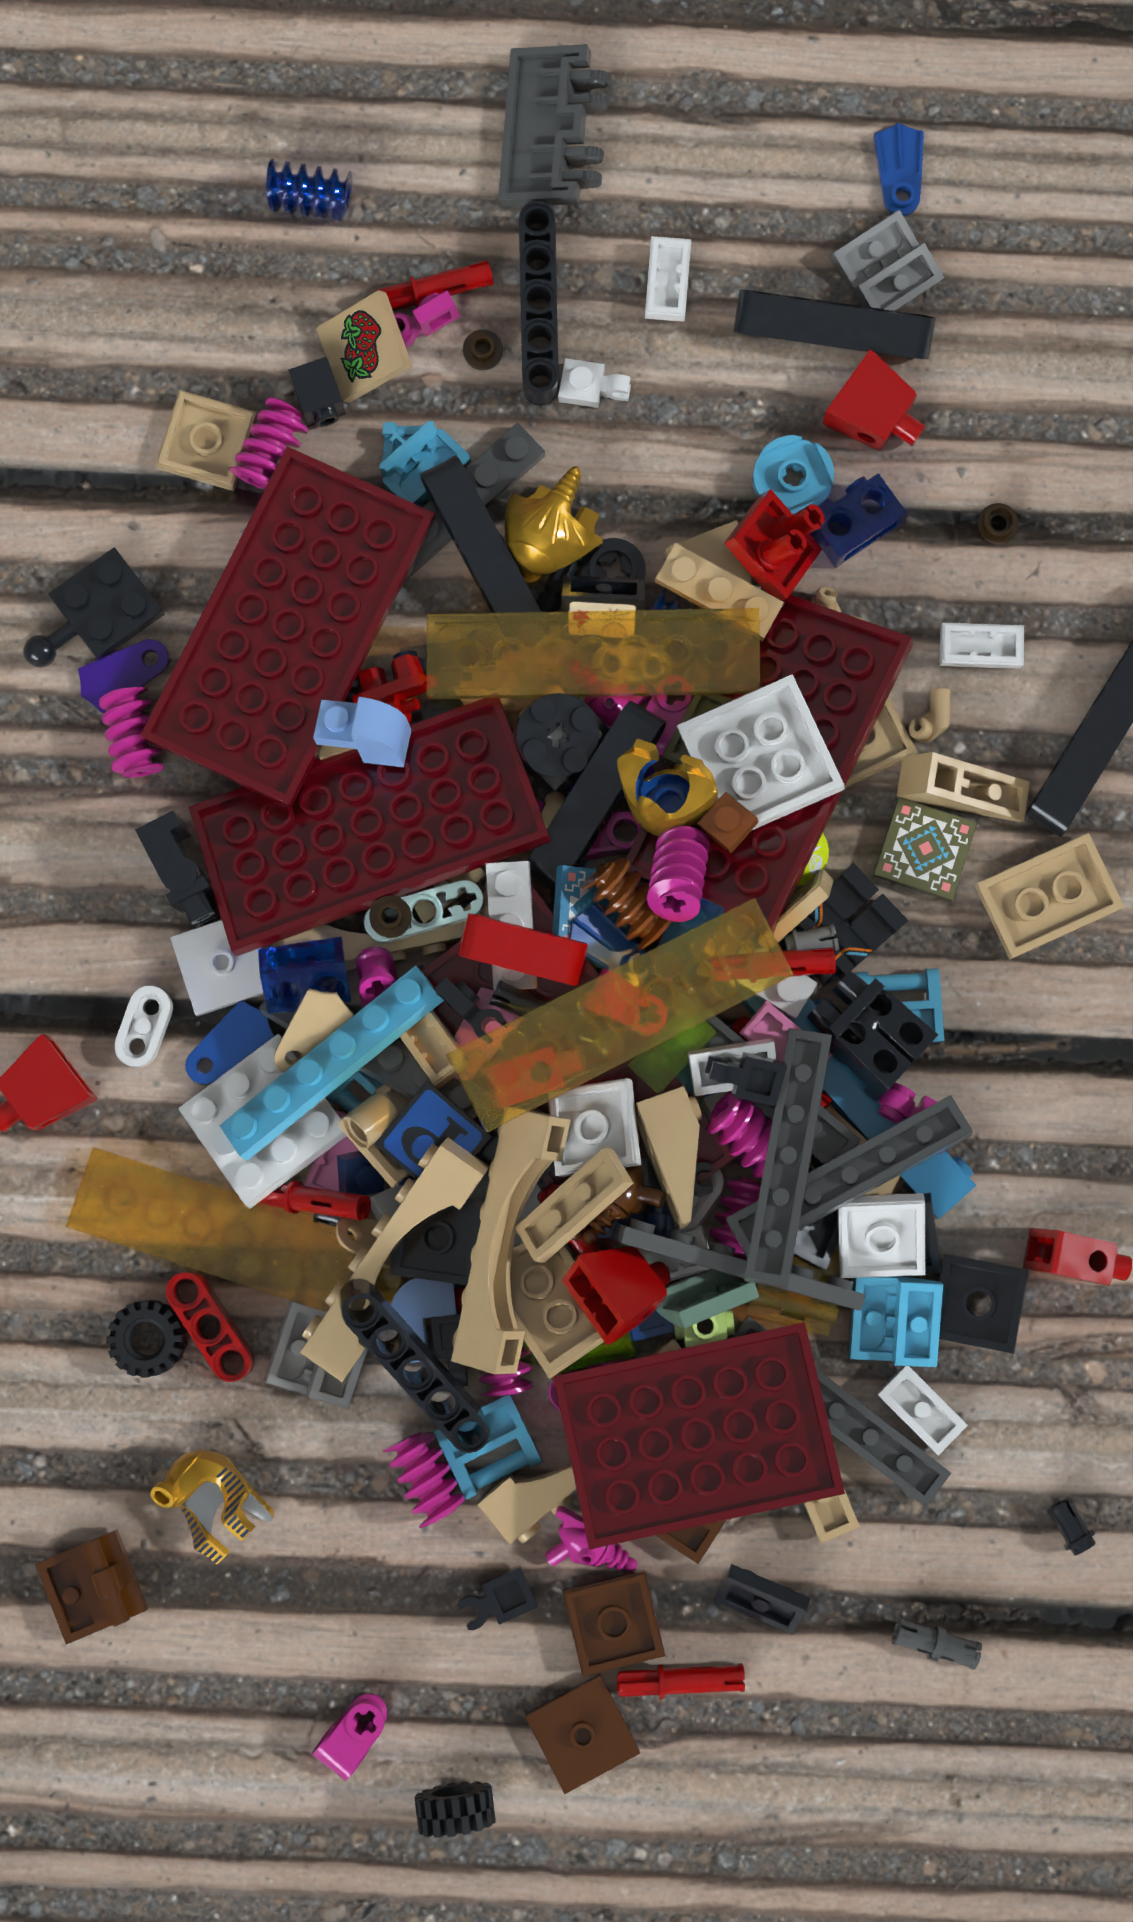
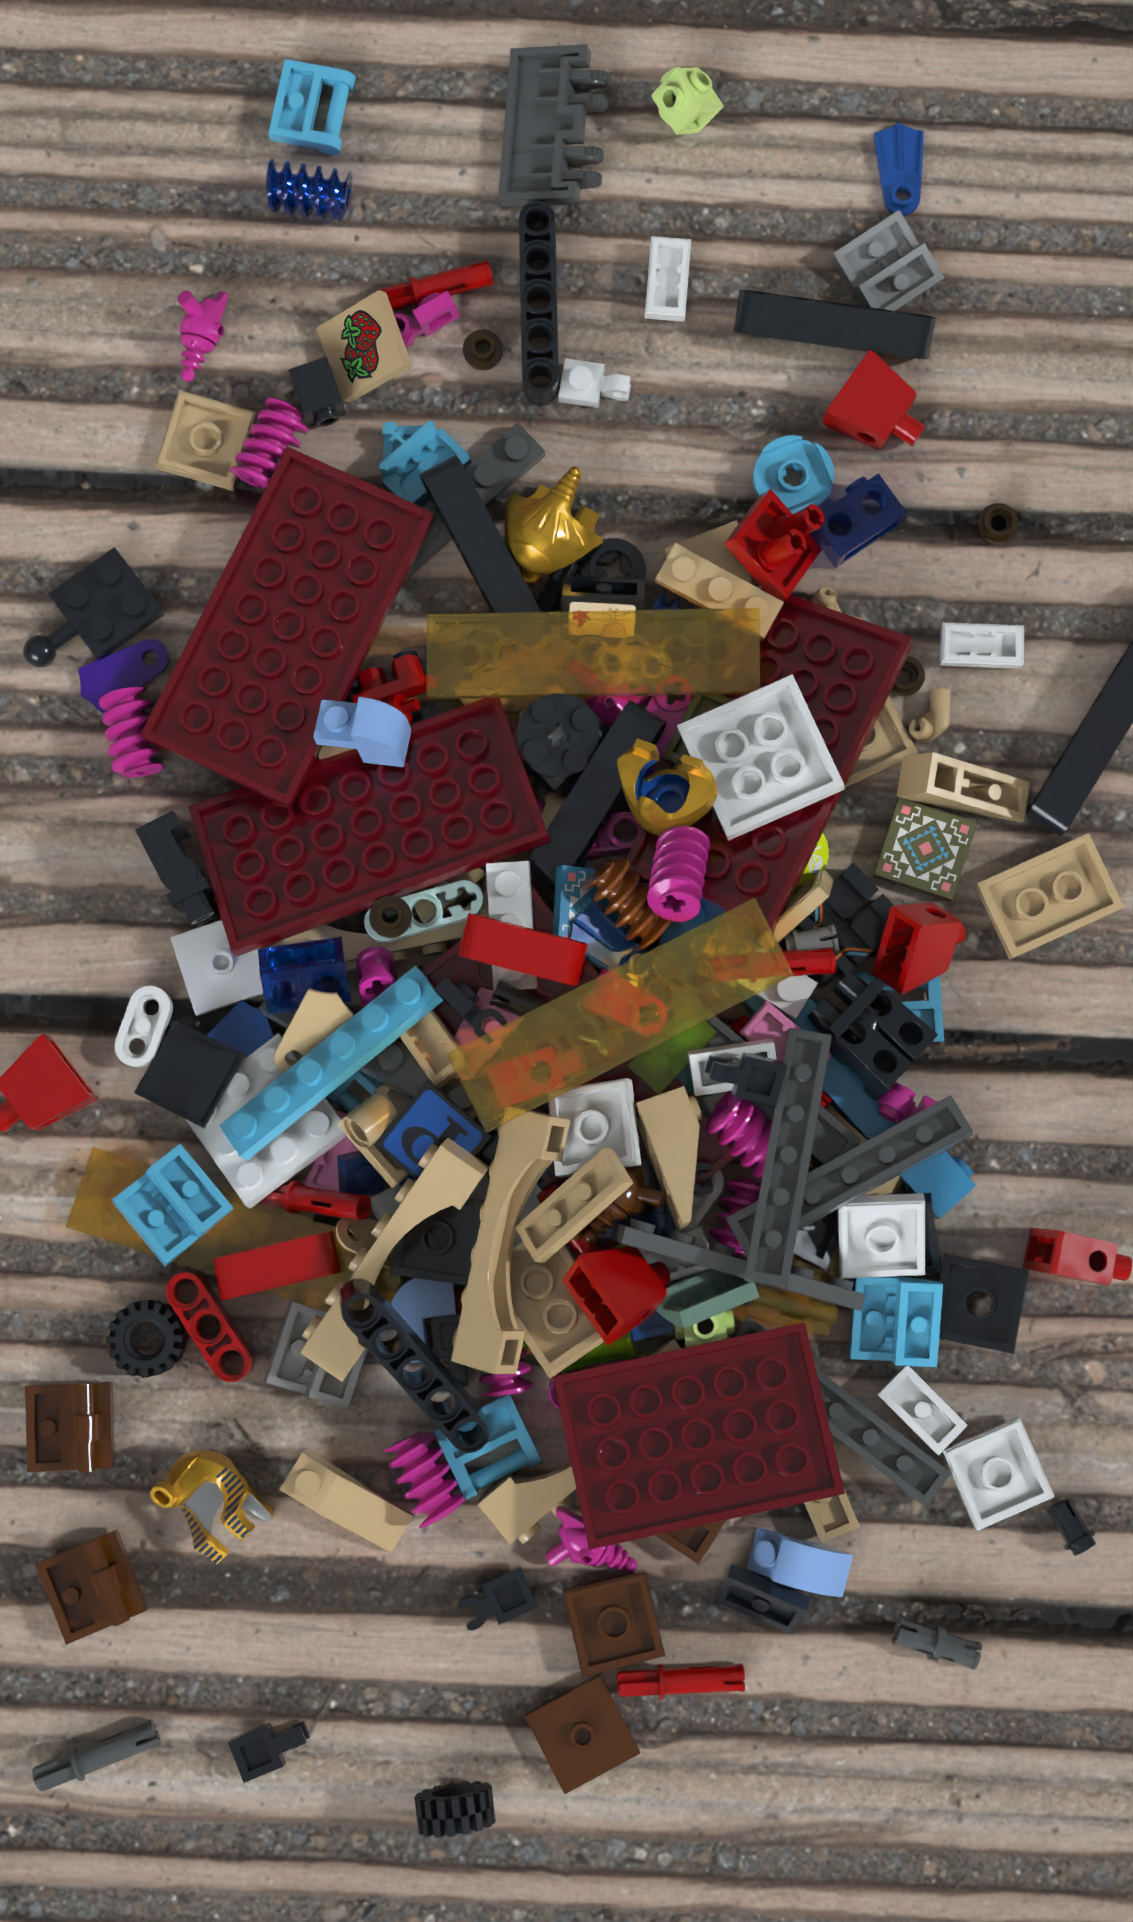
(70, 1426): none -> reddish brown plate
(96, 1756): none -> dark grey axle
(172, 1205): none -> medium azure slope
(189, 1074): none -> black piece
(200, 329): none -> dark pink piece
(262, 1750): none -> black plate
(277, 1265): none -> red beam
(298, 105): none -> medium azure plate
(346, 1500): none -> tan slope
(349, 1739): dark pink piece -> none
(686, 100): none -> yellowish green brick
(728, 822): dark orange plate -> none
(799, 1563): none -> light blue brick
(916, 945): none -> red torso
(917, 676): none -> dark brown plate
(997, 1473): none -> white plate

